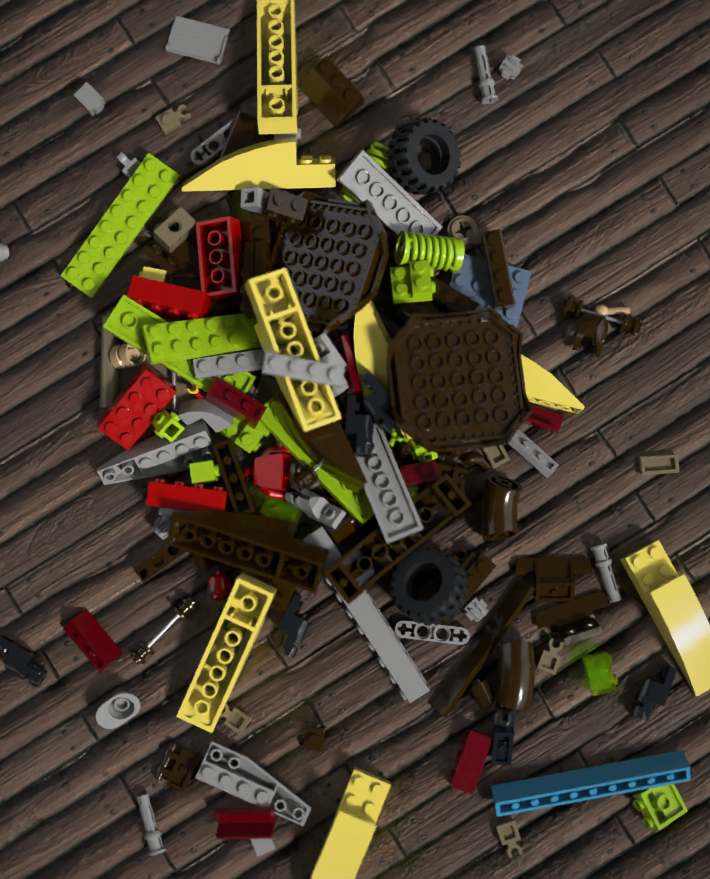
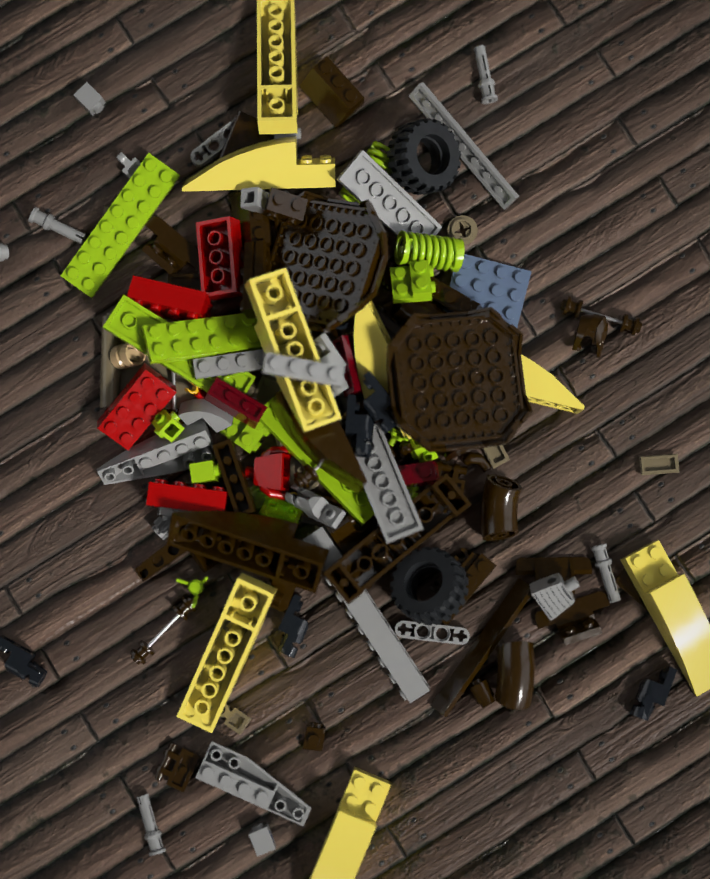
(49, 222): none -> light grey pin
(93, 640): dark red panel -> none
(117, 709): light grey piece -> none
(154, 274): light yellow brick -> none
(171, 120): dark tan plate -> none
(172, 239): dark tan brick -> none
(194, 587): none -> lime plant
(197, 40): light grey piece -> none
(219, 586): red head -> none
(245, 822): dark red panel -> none
(470, 153): none -> light grey plate
(470, 761): dark red brick -> none
(476, 609): light grey gear -> none
(497, 269): dark brown brick -> none
(502, 736): black plate -> none
(509, 835): dark tan plate -> none
(511, 67): light grey gear -> none
(533, 454): light grey plate -> none
(545, 420): dark red panel -> none
(549, 659): dark tan plate -> none
(554, 594): none -> light grey torso
(590, 783): dark azure brick -> none
(599, 673): clear neon green brick -> none
(602, 309): tan bar -> none
(659, 806): lime plate -> none

